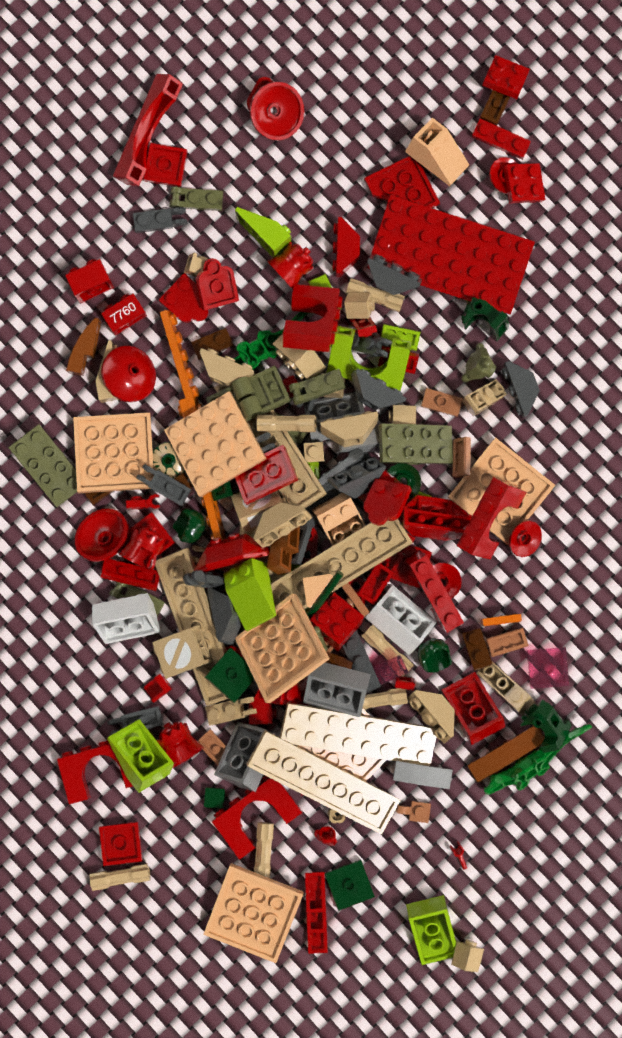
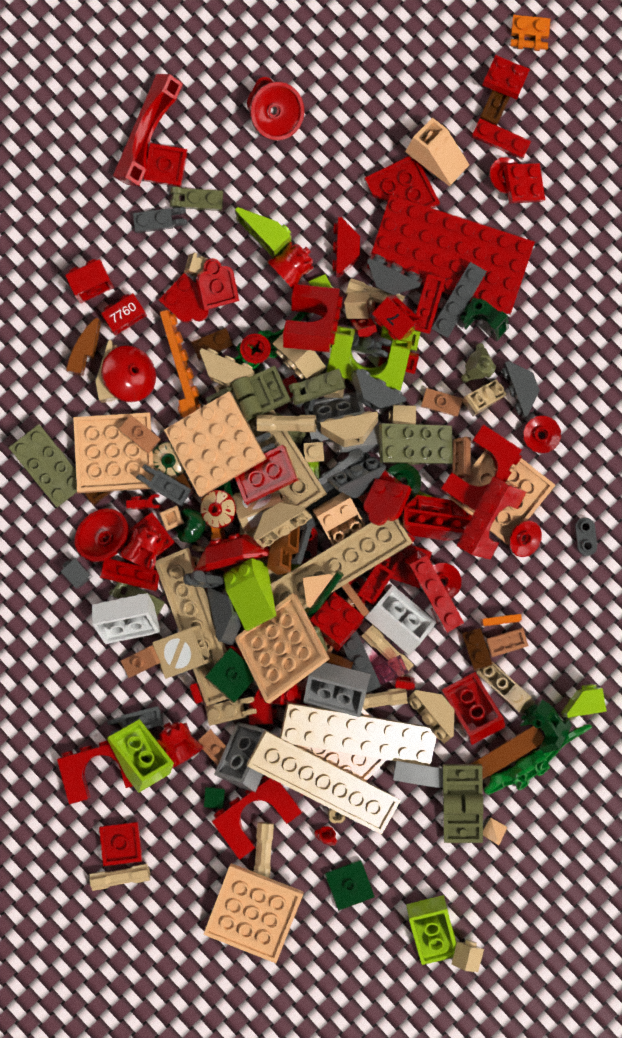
(76, 573): none -> dark grey brick
(139, 434): none -> nougat plate
(140, 661): none -> nougat plate
(158, 687): red panel -> none
(172, 518): none -> light nougat slope
(196, 692): none -> red tile
(225, 509): none -> tan dish
(253, 340): none -> red gear
(316, 912): red slope -> none
(396, 318): none -> red brick
(417, 811): nougat plate -> none
(429, 302): none -> red plate
(434, 655): dark green hair -> none
(459, 299): none -> dark grey plate
(459, 854): red hand -> none
(463, 803): none -> olive plate
(494, 831): none -> light nougat slope
(504, 456): none -> red arch
(530, 27): none -> orange plate
(547, 667): clear pink plate -> none
(548, 427): none -> red dish
(585, 536): none -> dark grey plate
(585, 701): none -> lime slope

